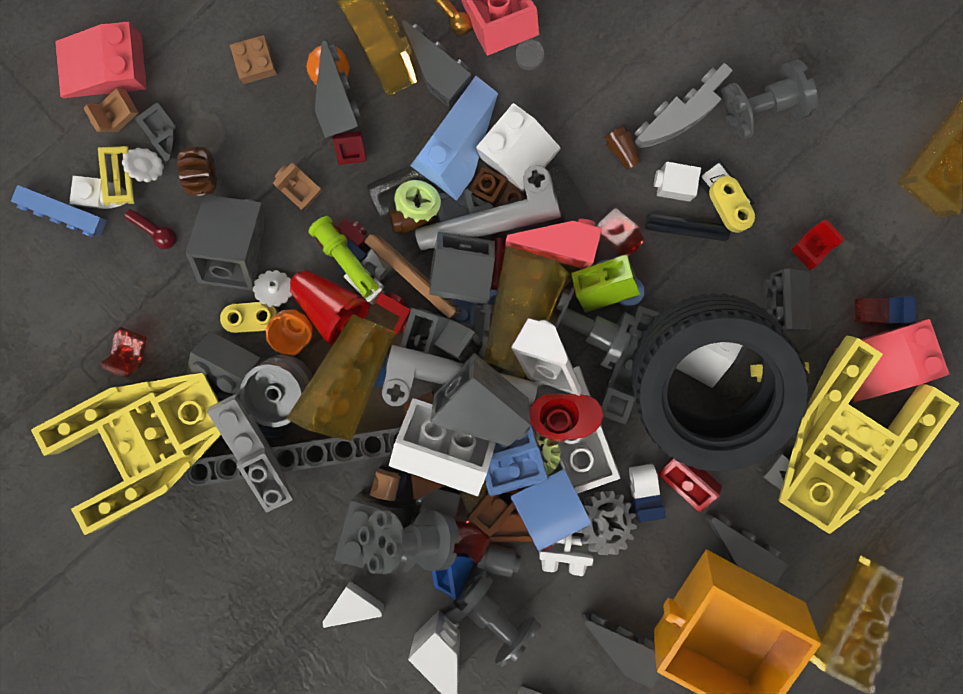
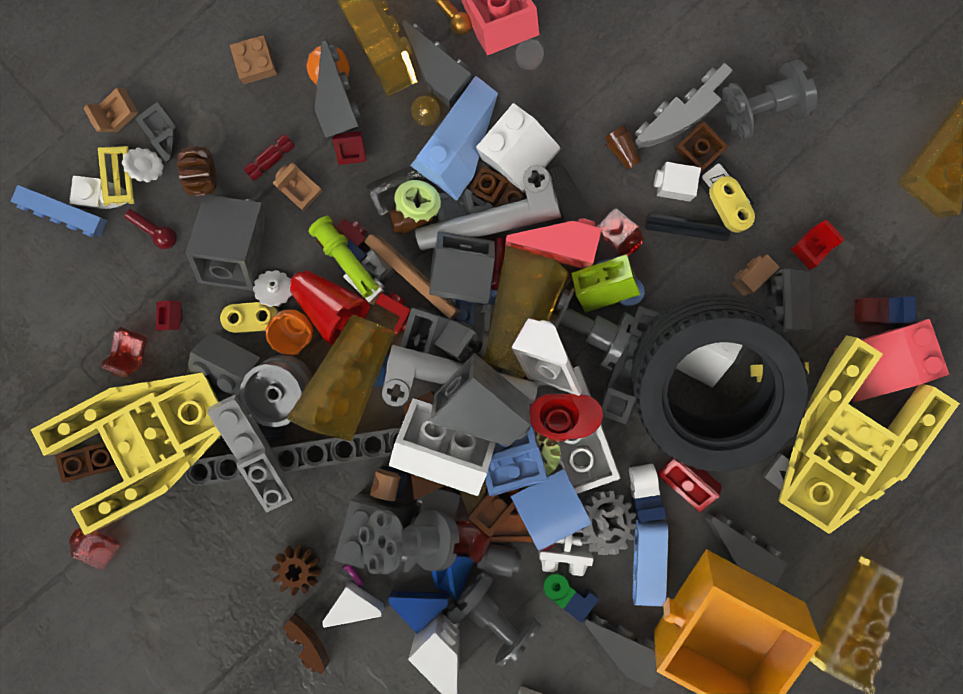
(84, 462): none -> reddish brown slope
(92, 548): none -> clear red bracket
(101, 60): coral slope -> none
(168, 315): none -> dark red plate
(269, 157): none -> dark red axle
(289, 579): none -> reddish brown gear
(314, 654): none -> reddish brown slope
(354, 575): none -> magenta piece
(418, 607): none -> blue slope
(425, 111): none -> clear yellow tile
(567, 596): none -> leg
(650, 563): none -> light blue beam
(701, 147): none -> reddish brown piece
(756, 273): none -> medium nougat piece

